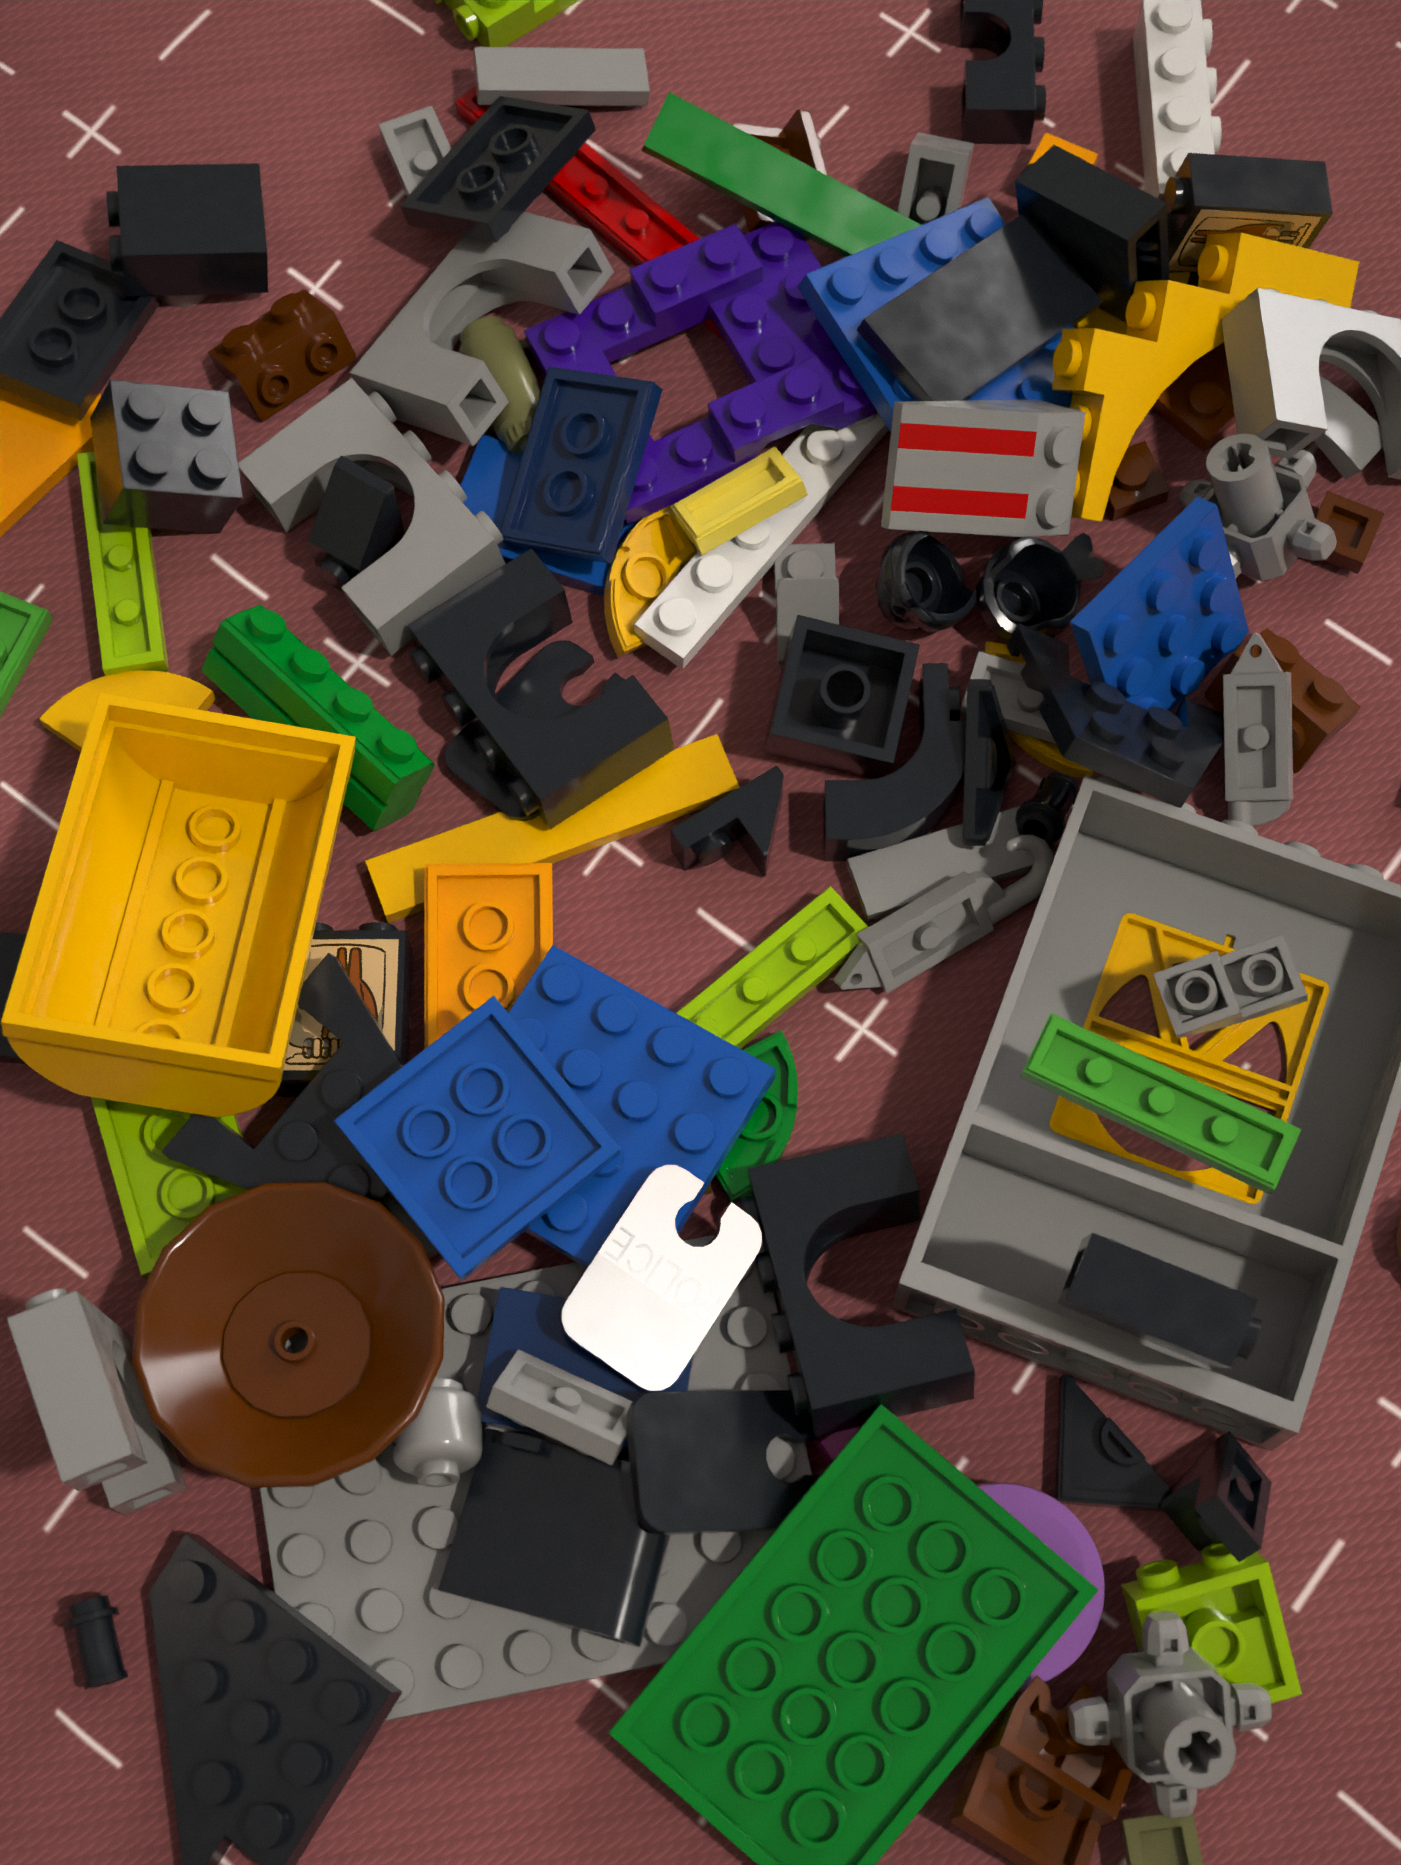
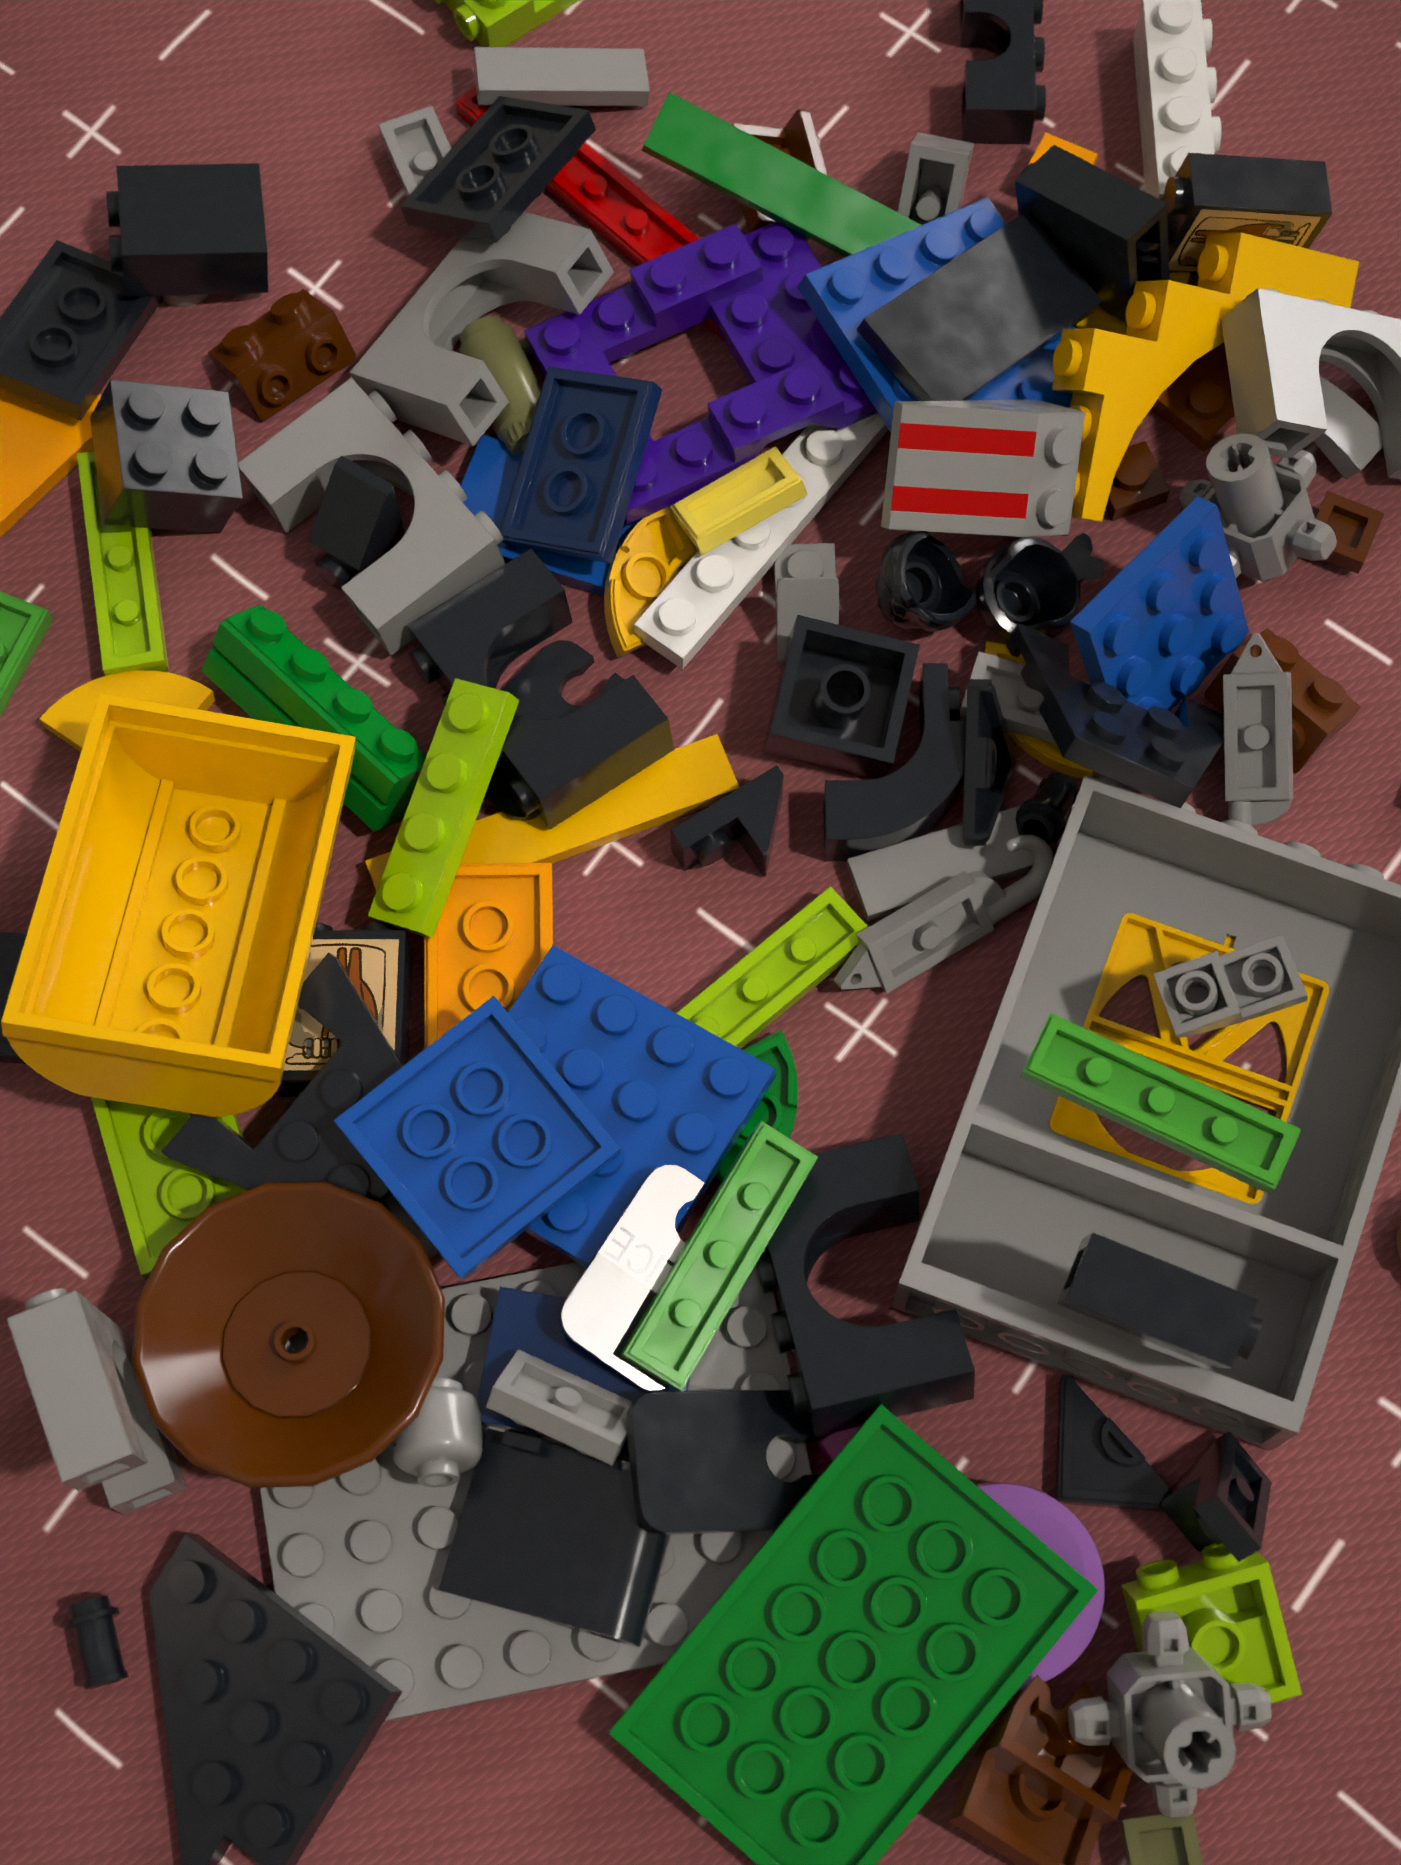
(443, 808): none -> lime plate
(718, 1256): none -> bright green tile

